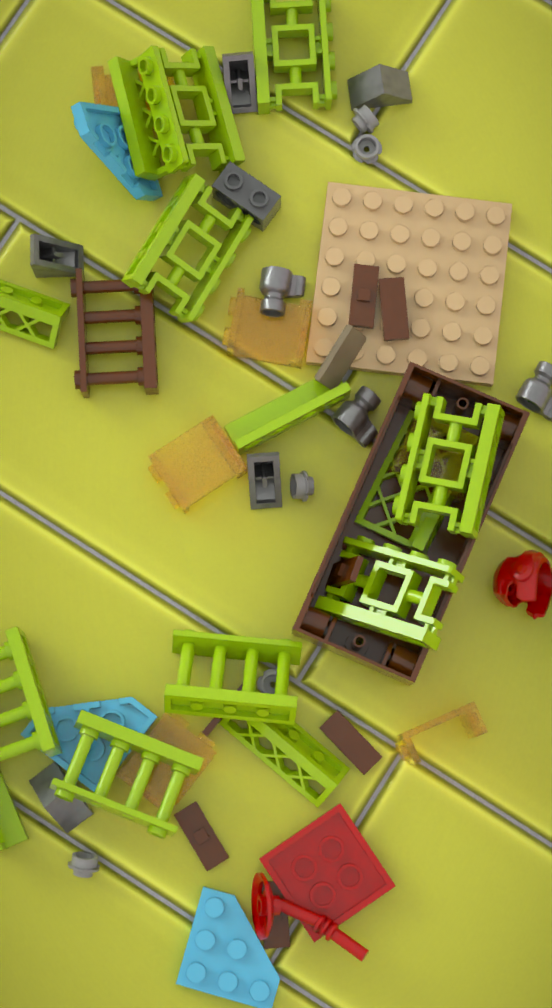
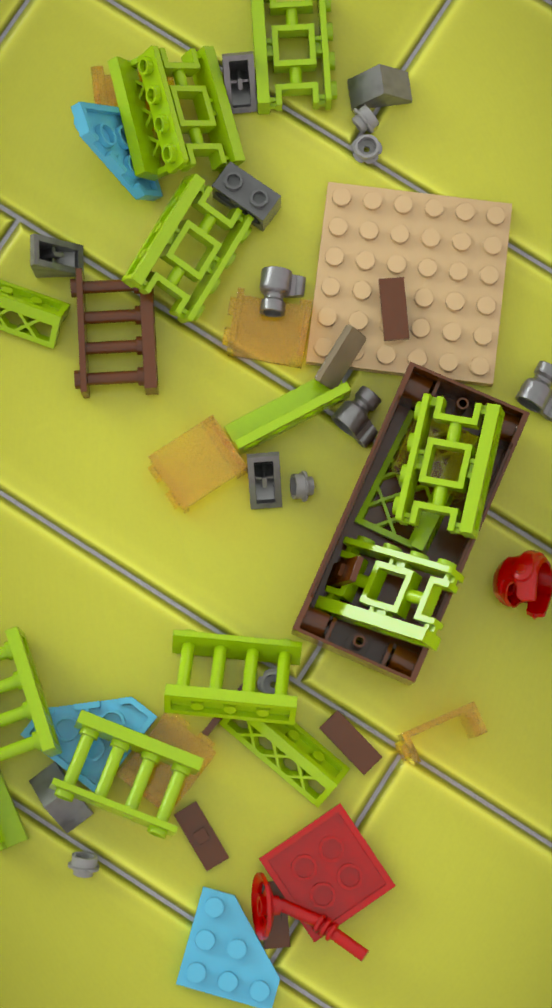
(363, 296): reddish brown piece -> none

